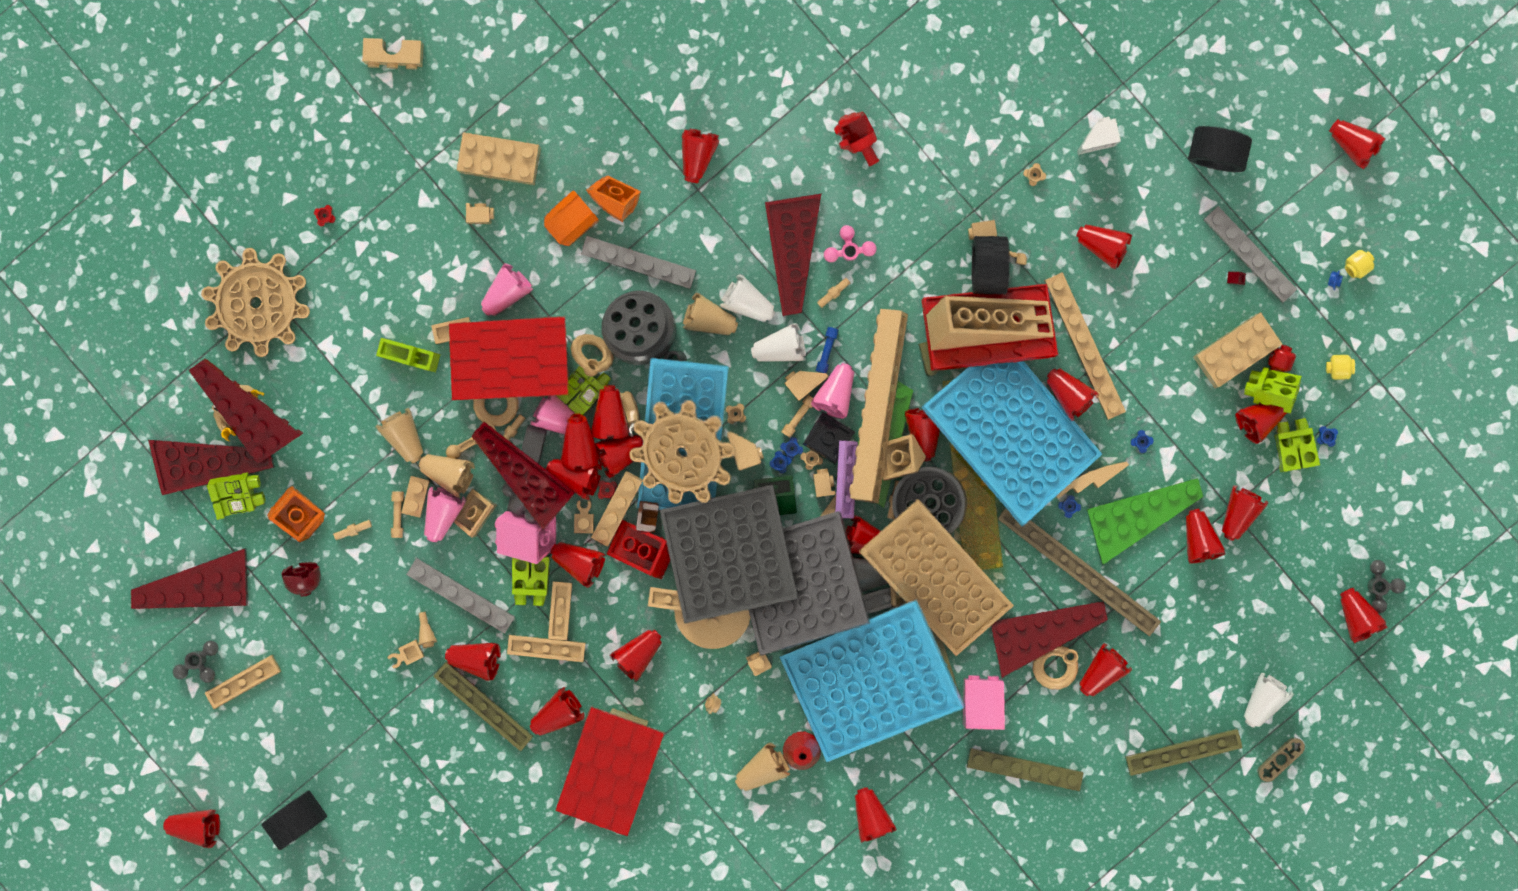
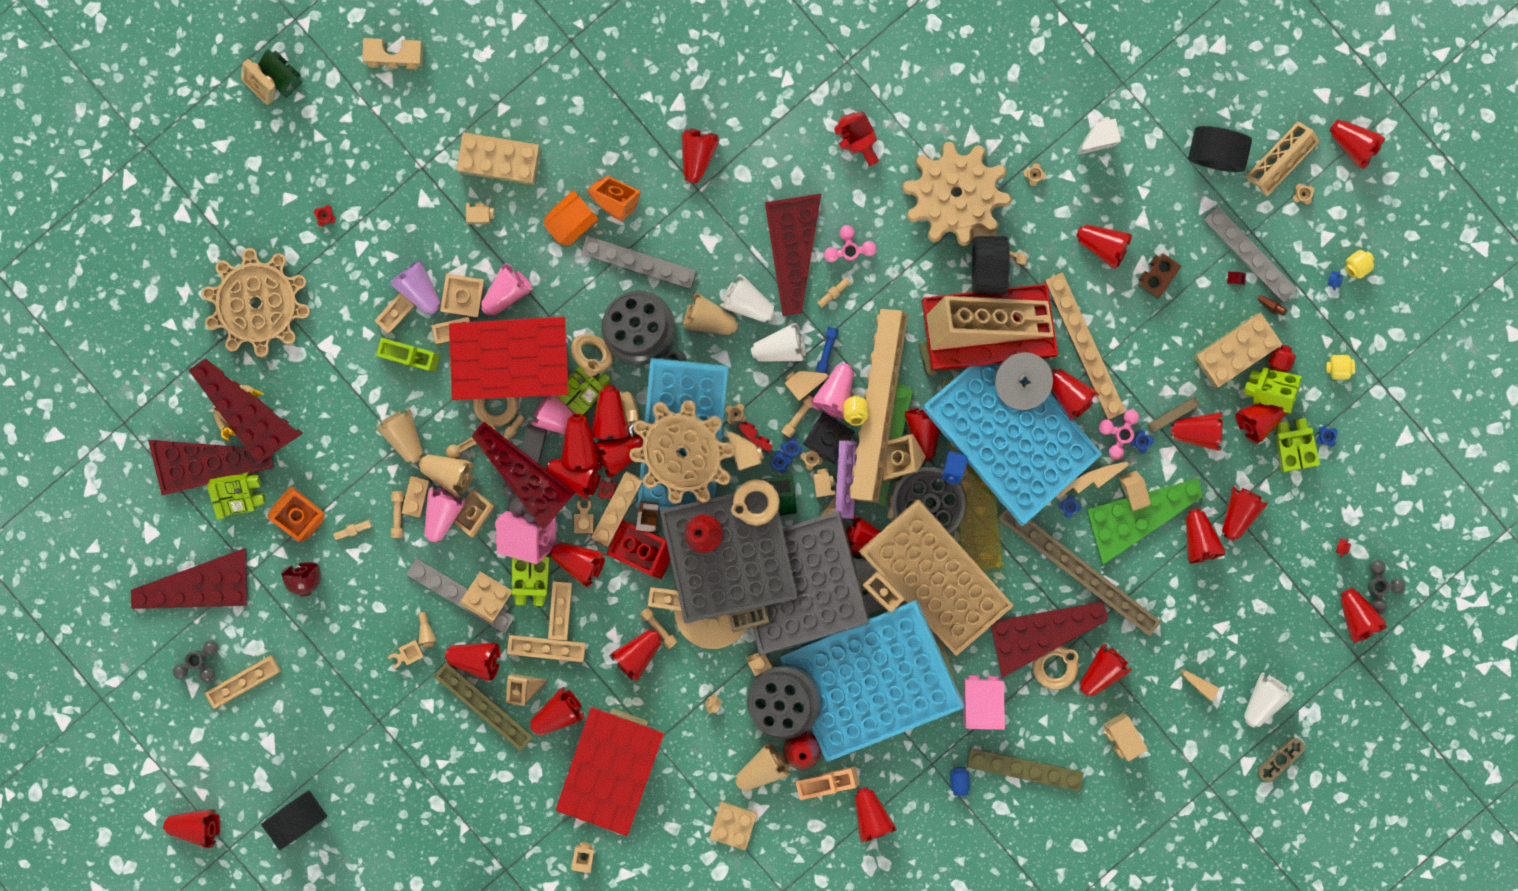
(260, 84): none -> tan plate
(284, 77): none -> dark green slope
(394, 313): none -> tan plate
(417, 288): none -> lavender cone
(462, 295): none -> tan plate
(486, 597): none -> tan plate
(522, 688): none -> tan slope
(580, 864): none -> tan brick
(669, 640): none -> tan bar
(711, 535): none -> red cone
(733, 825): none -> tan plate
(734, 619): none -> dark tan slope
(750, 433): none -> red slope
(751, 518): none -> tan piece
(806, 693): none -> dark grey wheel
(827, 783): none -> light nougat slope
(855, 410): none -> light yellow head
(882, 592): none -> tan slope
(954, 467): none -> blue brick
(960, 781): none -> blue brick
(962, 212): none -> tan plate
(1015, 369): none -> light grey piece
(1107, 427): none -> bright pink piece
(1125, 737): none -> tan brick
(1135, 490): none -> tan slope
(1163, 278): none -> reddish brown brick
(1173, 414): none -> dark tan beam
(1183, 752): olive plate -> none
(1200, 430): none -> red cone
(1204, 687): none -> tan slope
(1273, 306): none -> copper bar
(1286, 160): none -> tan fence
(1308, 194): none -> tan plate
(1343, 547): none -> red plate

